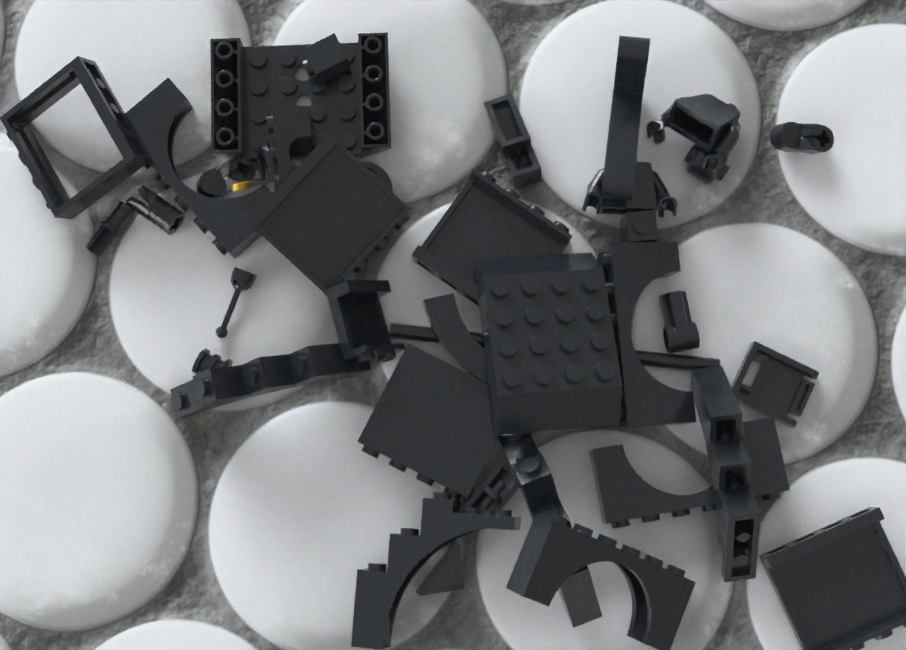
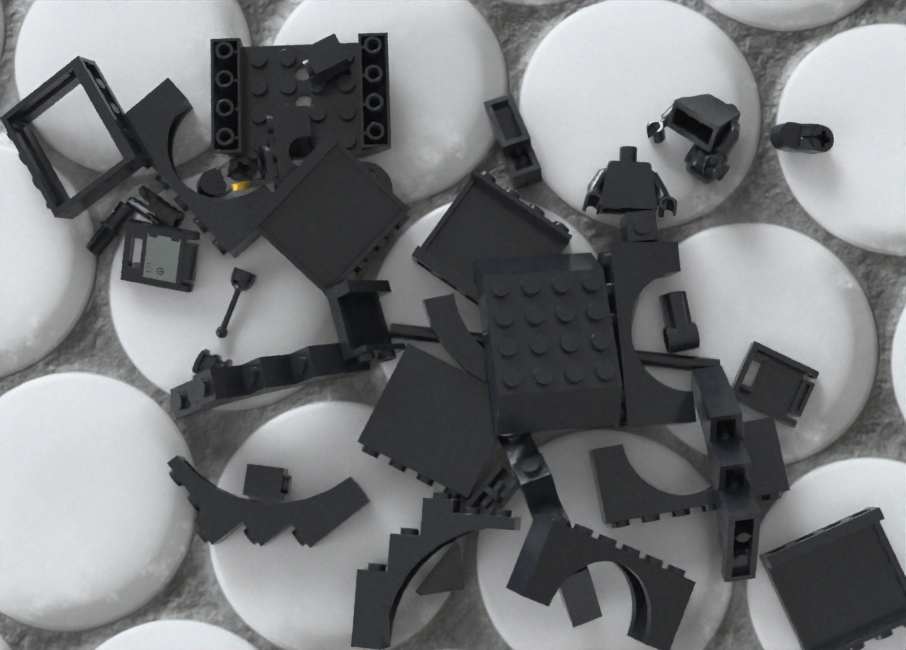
(164, 256): none -> black container
(226, 512): none -> black arch
(267, 482): none -> black brick
(625, 118): black beam -> none

